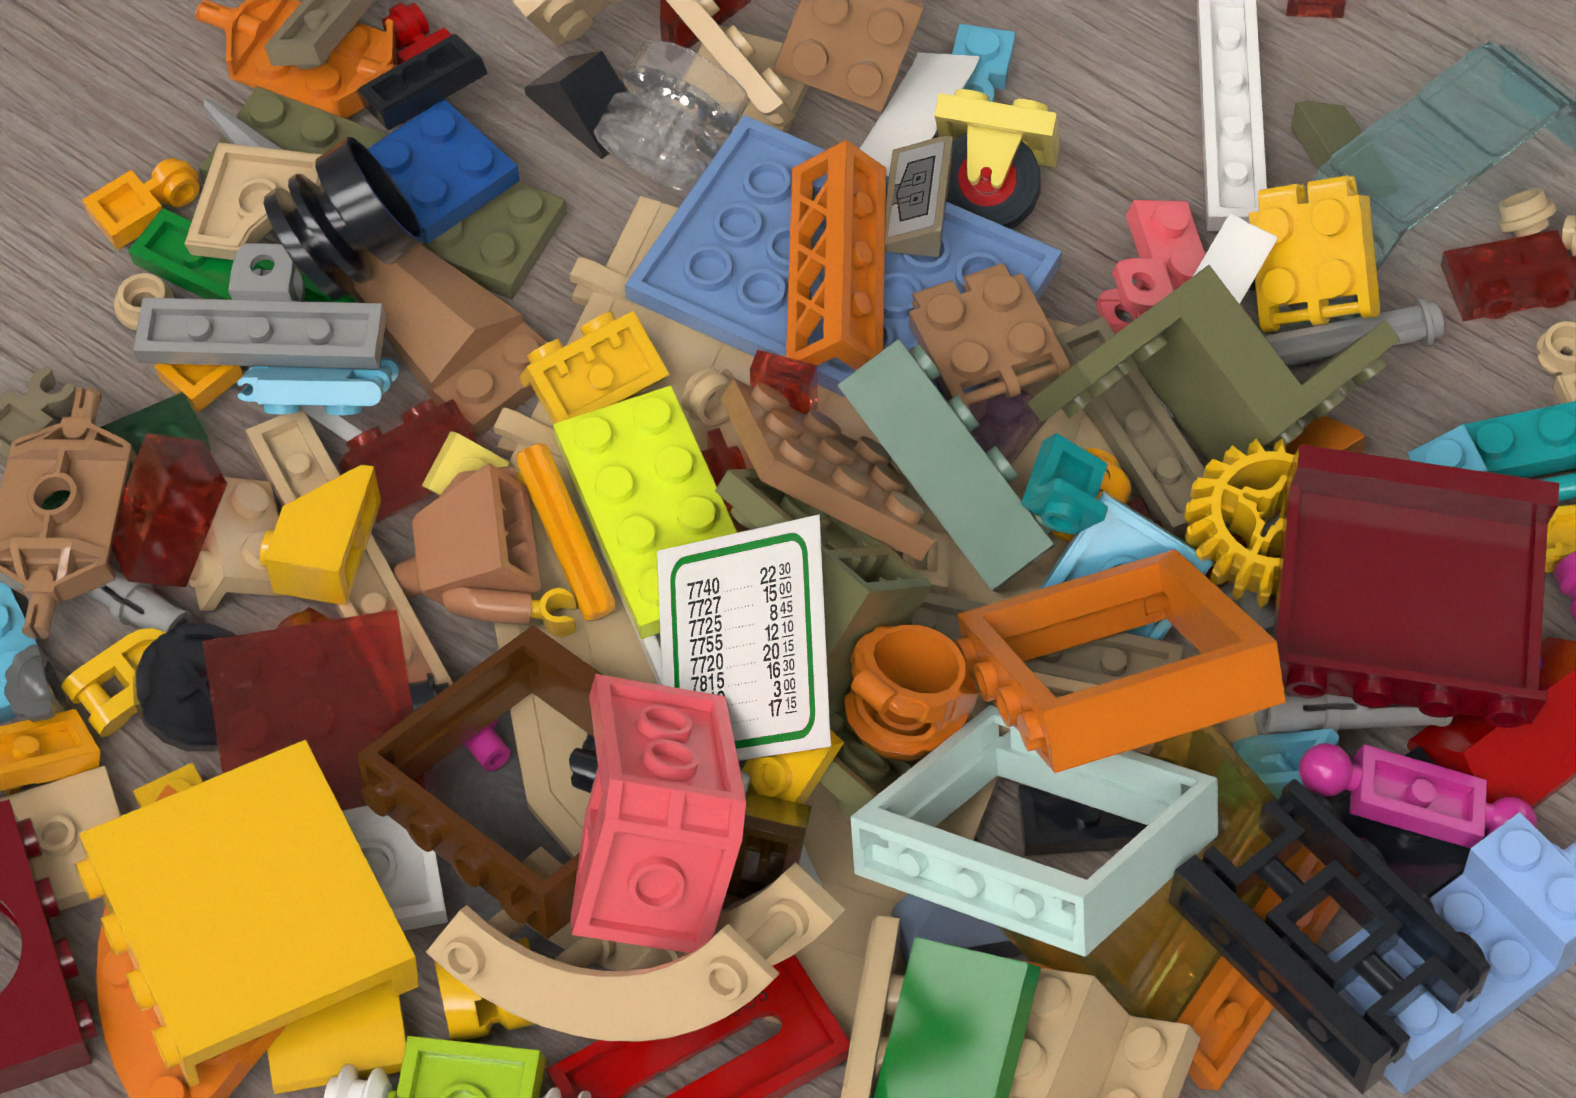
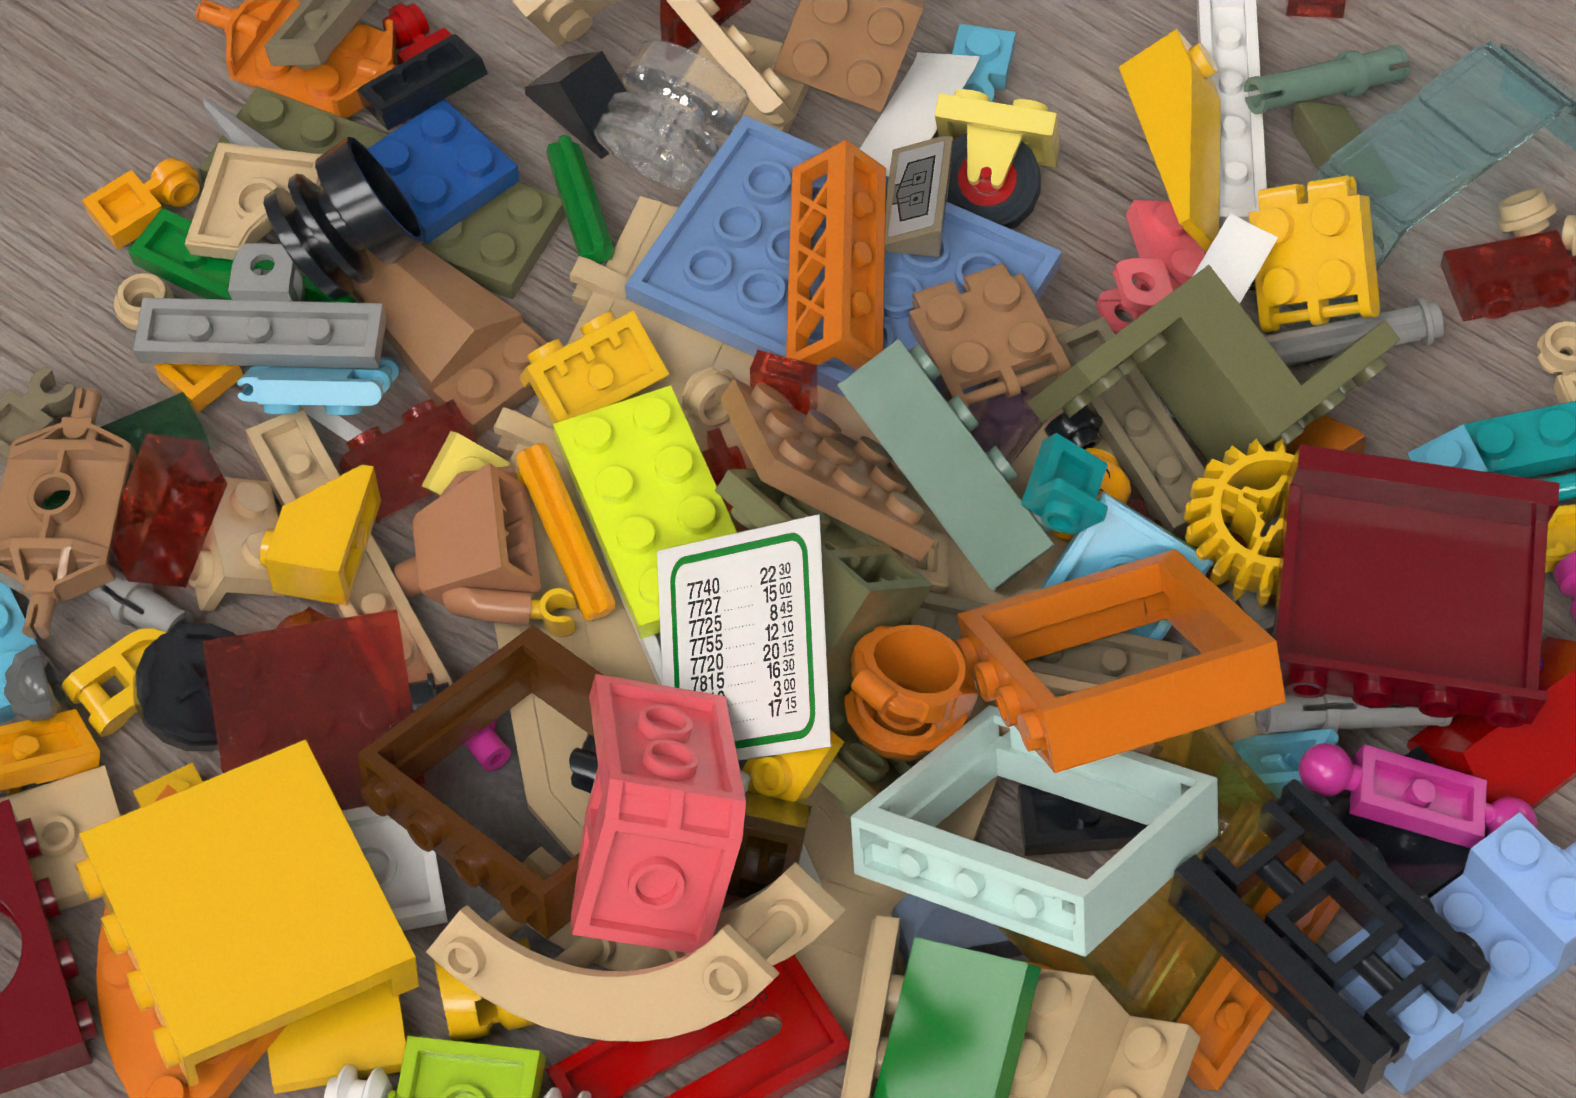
(579, 200): none -> green axle
(1079, 428): none -> black plate
(1181, 123): none -> yellow slope
(1347, 74): none -> sand green pin

